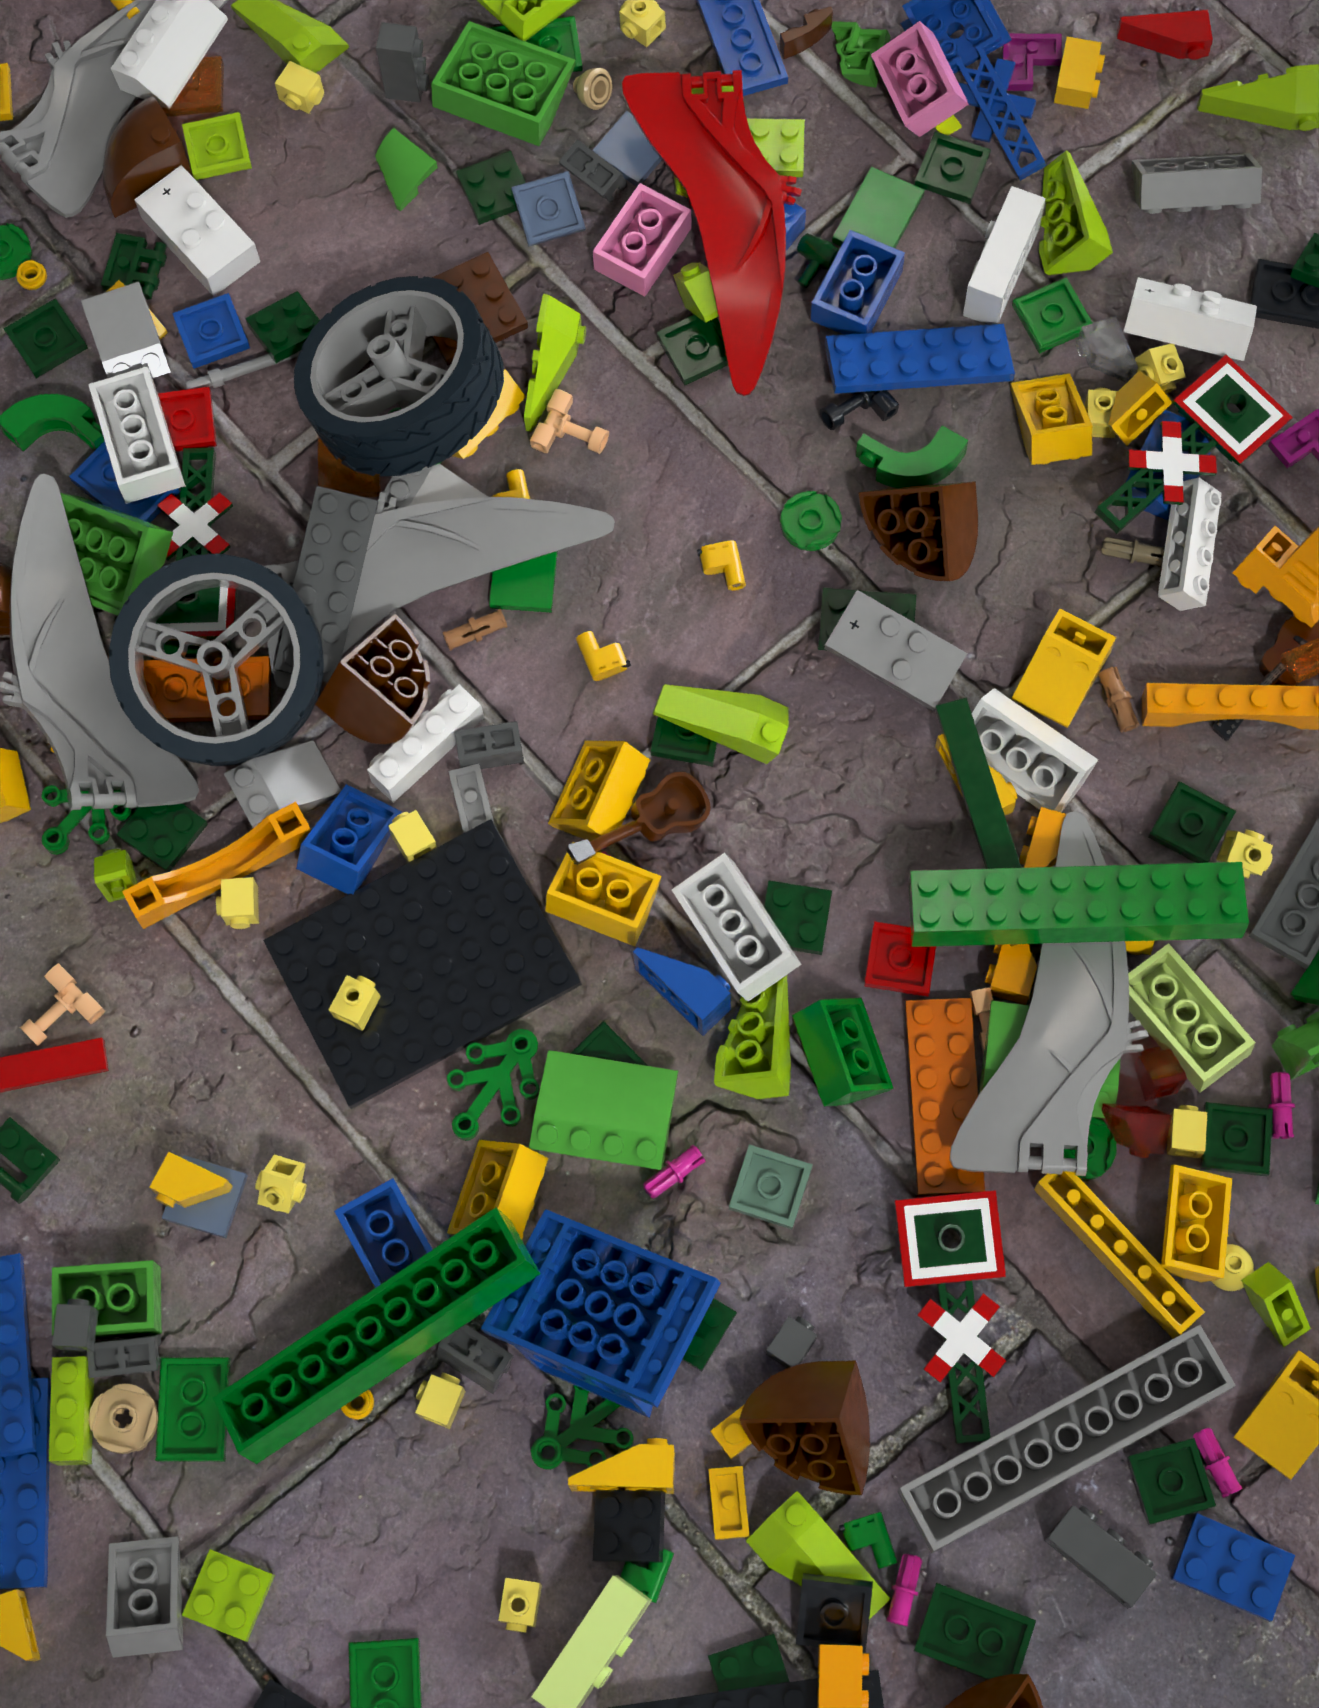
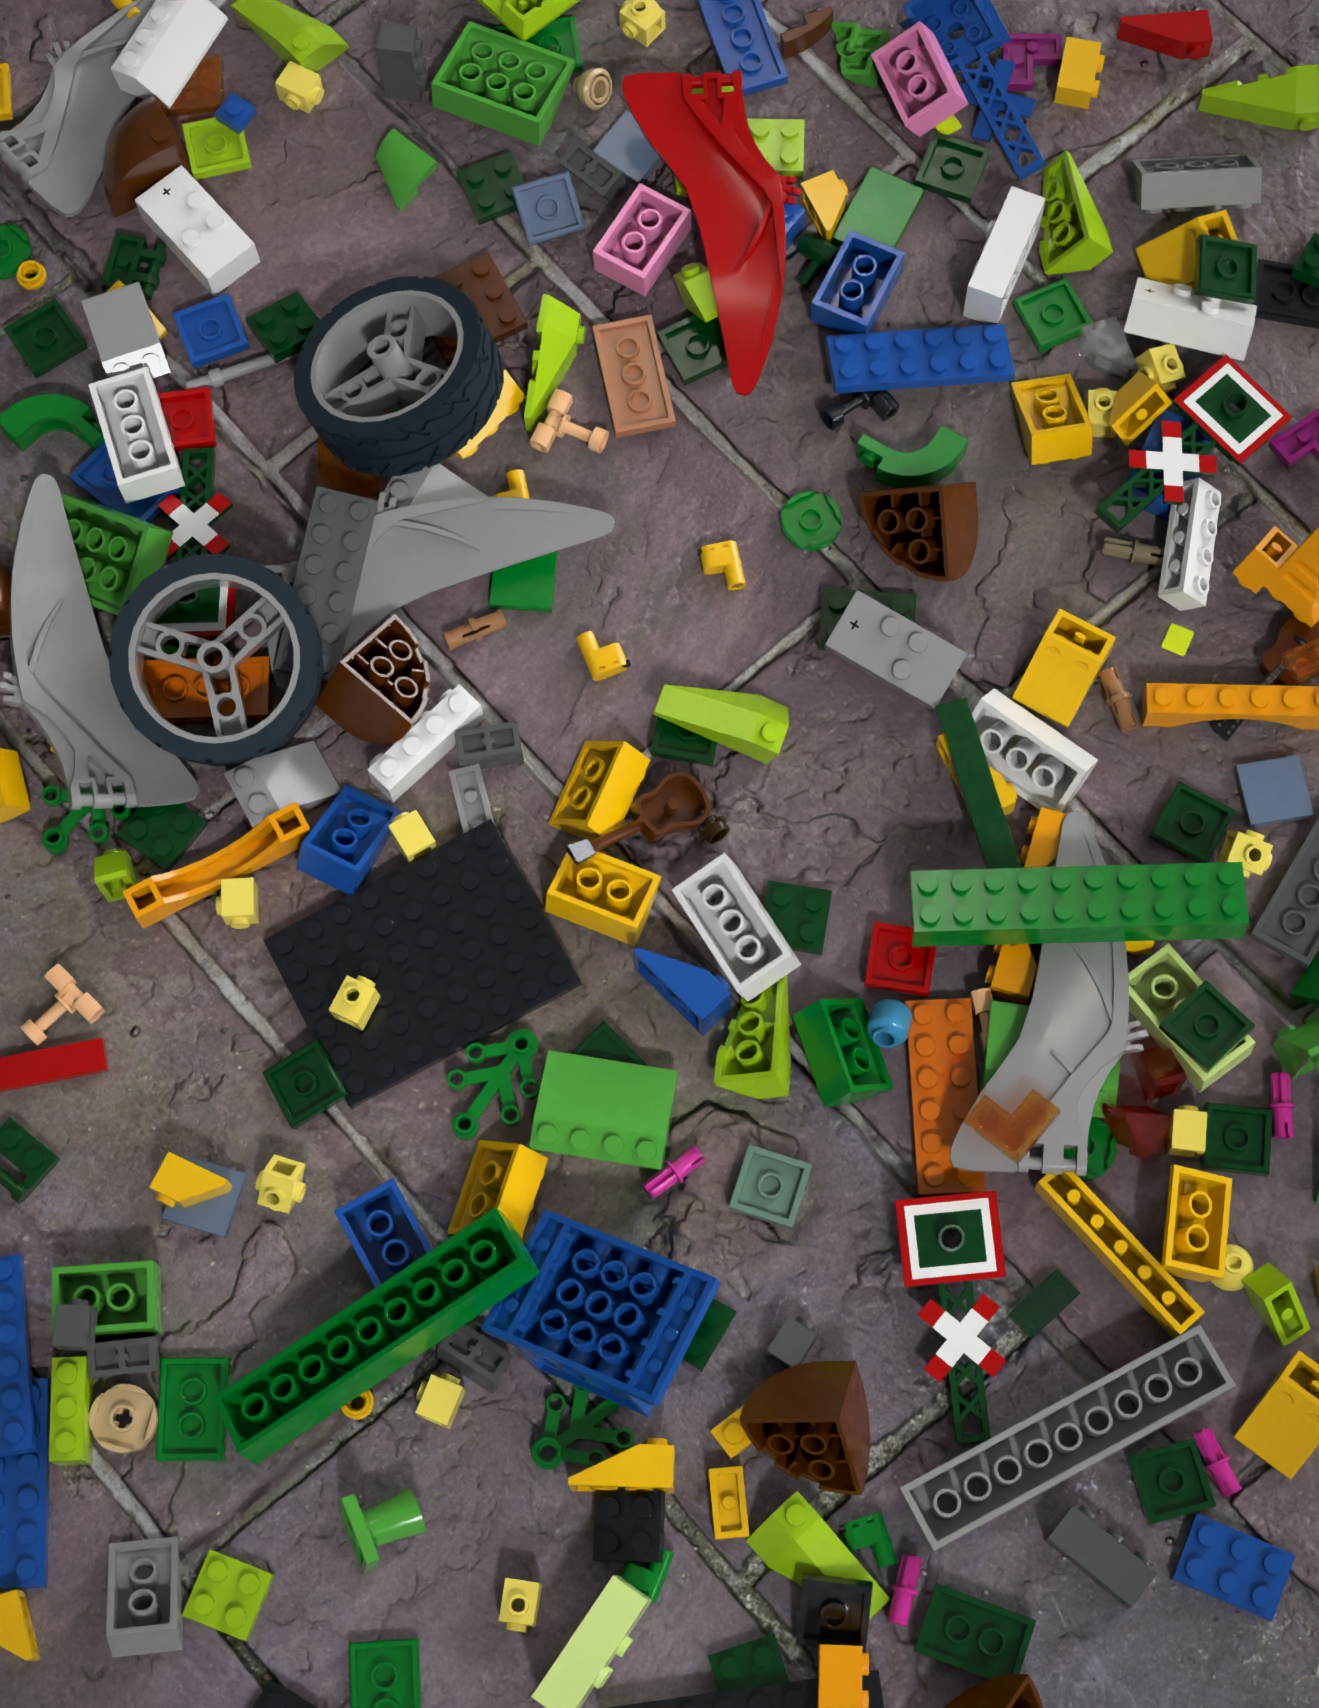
(235, 113): none -> blue plate
(305, 1083): none -> dark green plate
(380, 1525): none -> bright green plant
(633, 376): none -> nougat plate
(714, 829): none -> dark brown plate
(824, 202): none -> yellow slope
(889, 1023): none -> dark azure head
(1013, 1133): none -> clear orange plate
(1043, 1304): none -> clear green tile
(1172, 255): none -> yellow slope
(1177, 639): none -> neon yellow sticker
(1207, 1026): none -> dark green plate
(1225, 269): none -> dark green plate
(1273, 791): none -> sand blue tile

